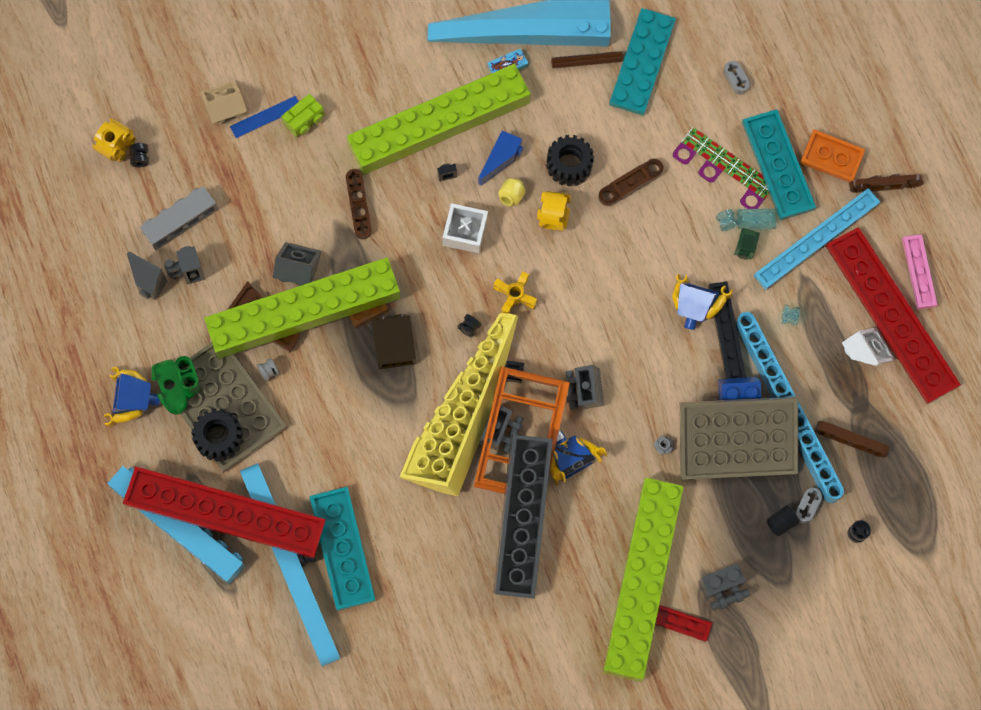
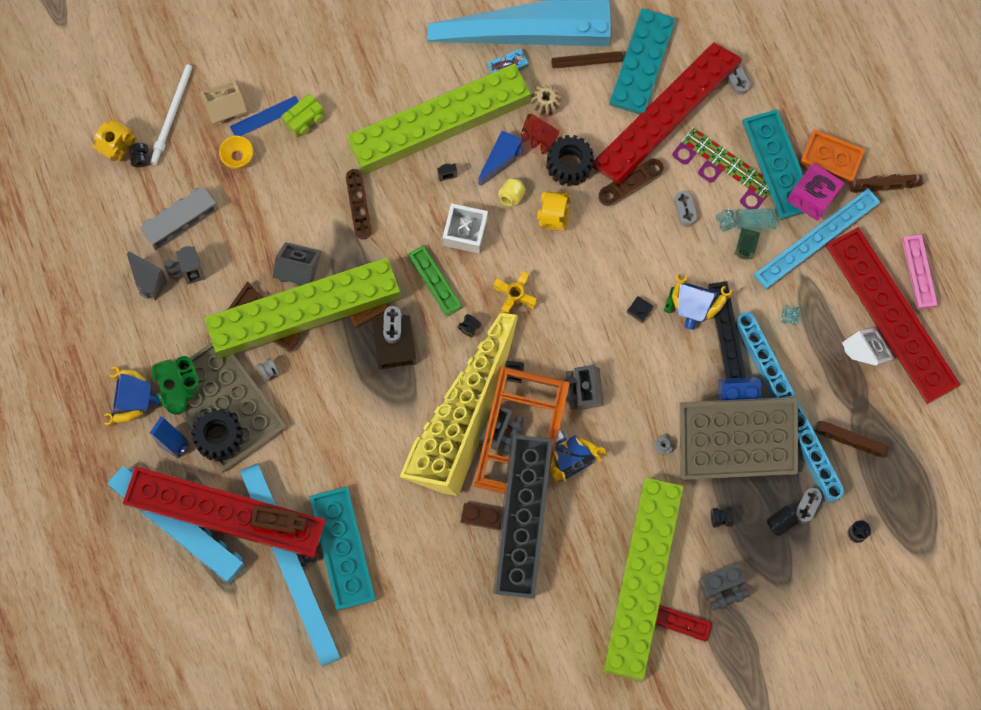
(159, 145): none -> white bar
(169, 438): none -> blue slope
(232, 145): none -> yellow piece
(277, 520): none -> reddish brown hinge
(388, 324): none -> light grey beam
(435, 281): none -> bright green tile
(481, 516): none -> reddish brown plate
(539, 132): none -> clear red plate
(545, 106): none -> tan gear
(640, 309): none -> black plate
(666, 113): none -> red plate
(669, 302): none -> green pin
(689, 207): none -> light grey beam
(722, 517): none -> black wheel
(815, 191): none -> dark pink panel

